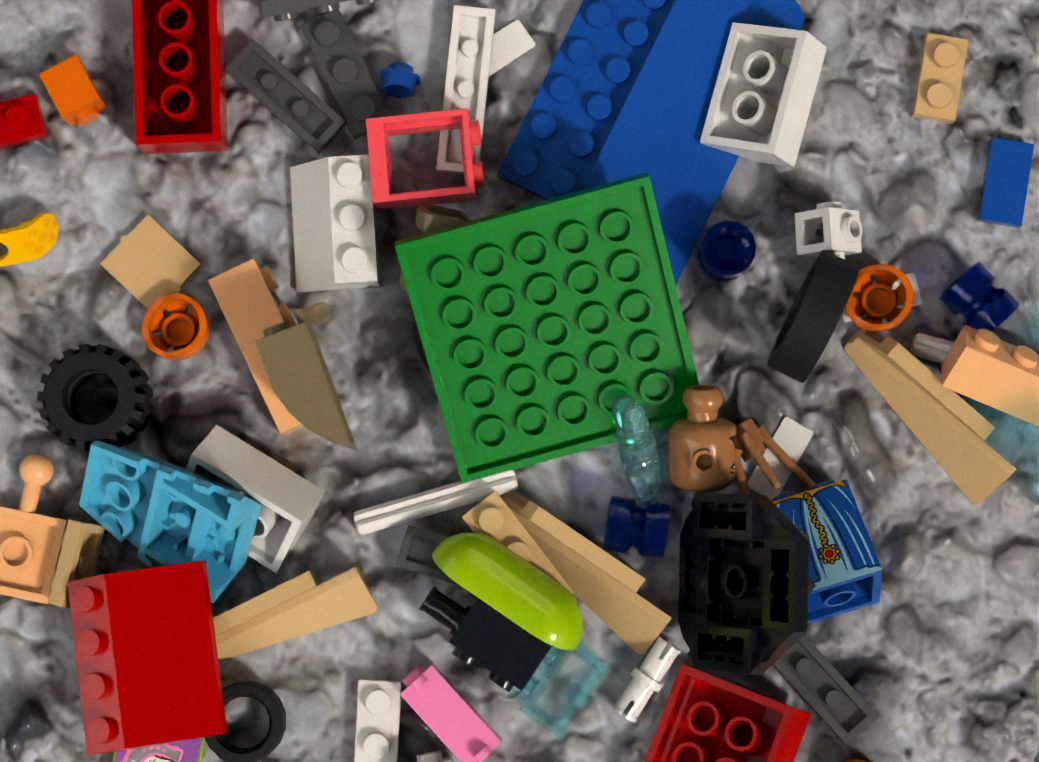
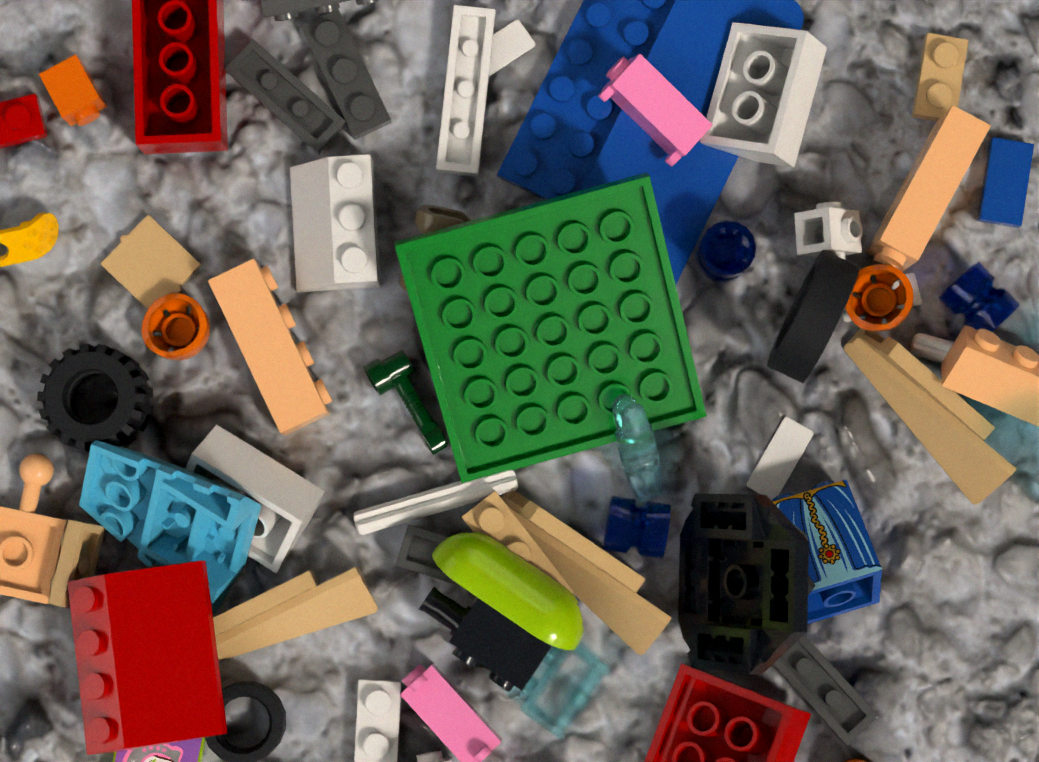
(302, 377): dark tan piece -> none
(381, 166): coral window -> none
(393, 374): none -> dark green brick
(399, 80): blue plate -> none
(646, 679): white pin -> none
(655, 106): none -> bright pink brick
(702, 444): medium nougat piece -> none
(751, 440): medium nougat plant -> none
(928, 189): none -> light nougat brick

